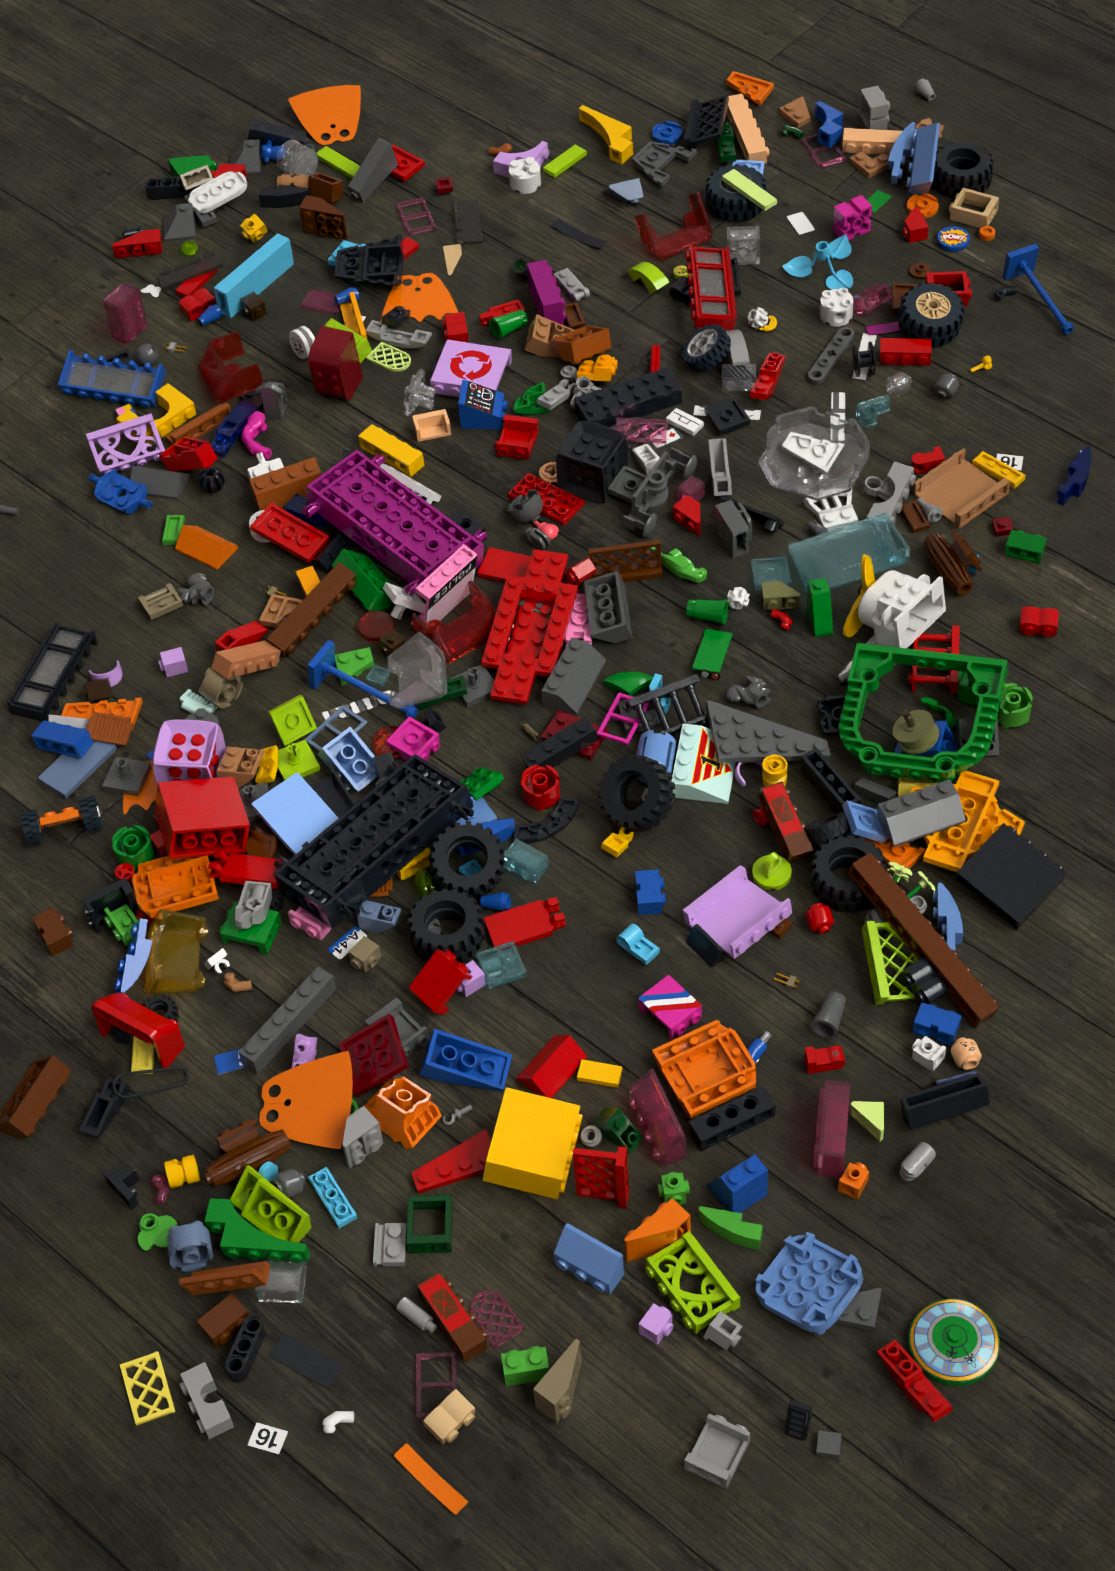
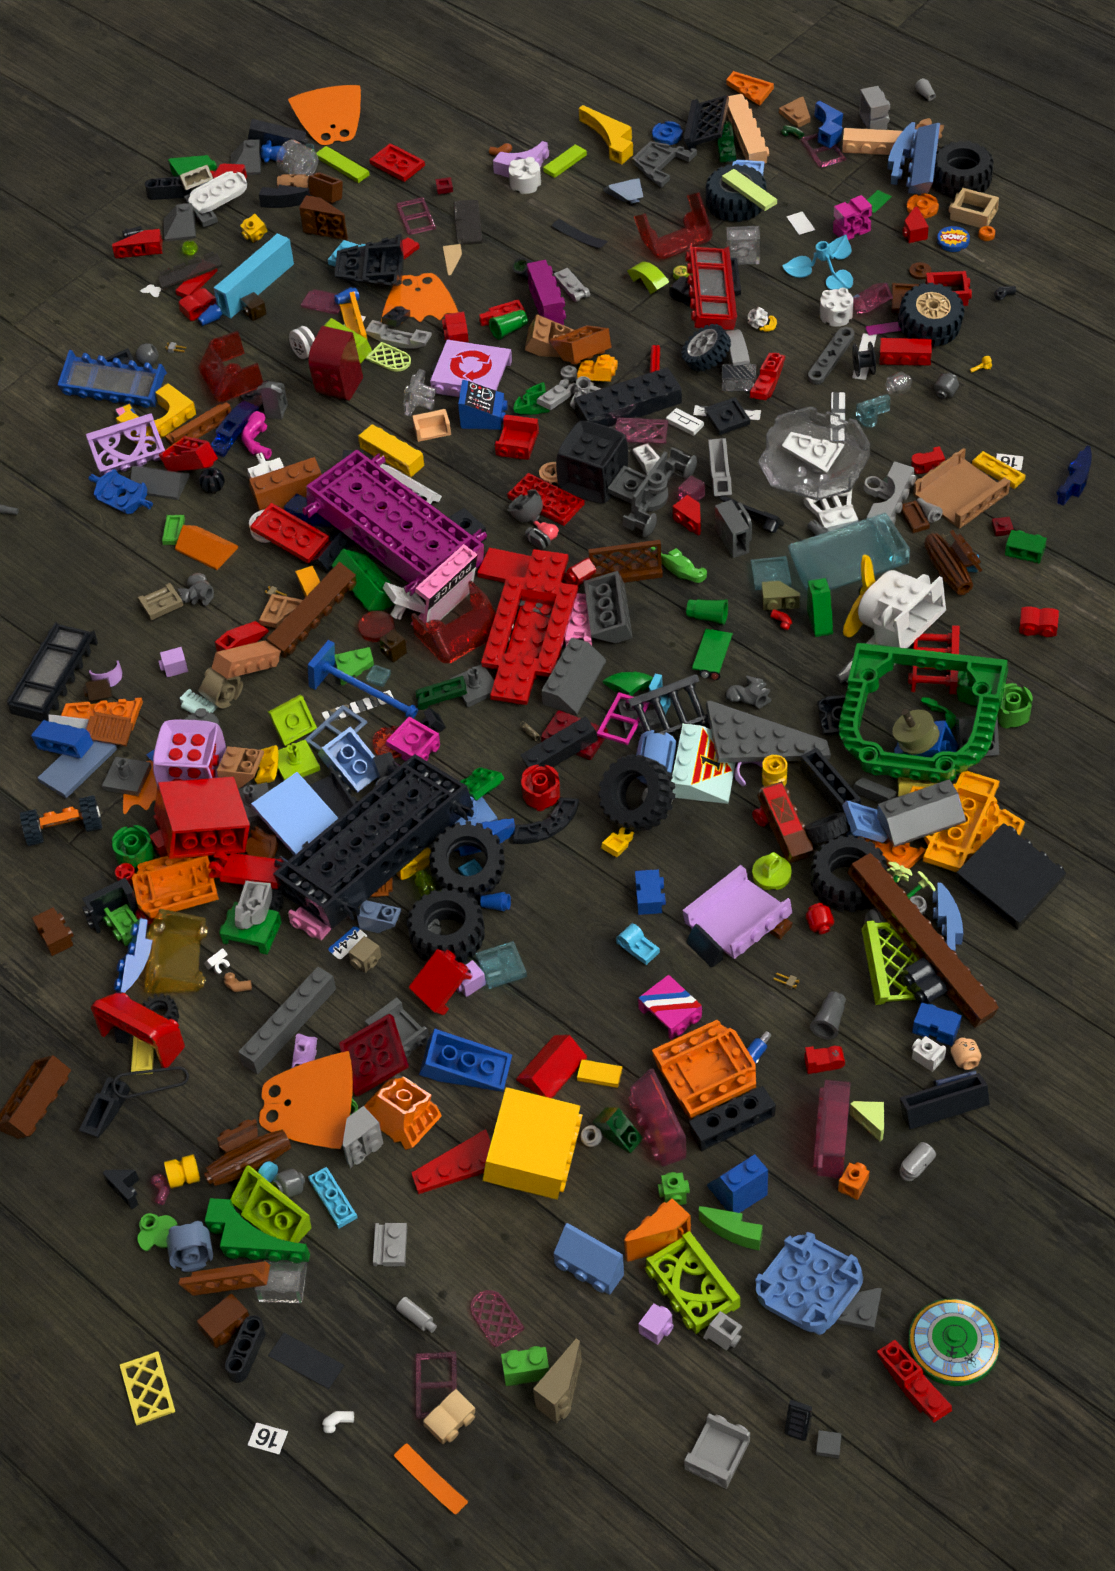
(125, 313): clear pink brick -> none
(213, 1416): light grey arch -> none
(228, 1061): blue sticker -> none
(373, 170): dark grey slope -> none
(419, 671): clear windscreen -> none
(430, 1243): dark green window -> none
(452, 1316): reddish brown brick -> none
(457, 1114): light grey hand -> none
(525, 923): red tile -> none
(526, 861): clear light blue brick -> none
(574, 316): reddish brown tile -> none
(617, 1176): red fence -> none
(672, 436): sticker -> none
(738, 598): white gear -> none
(869, 166): medium nougat plate -> none
(1023, 262): blue tile -> none

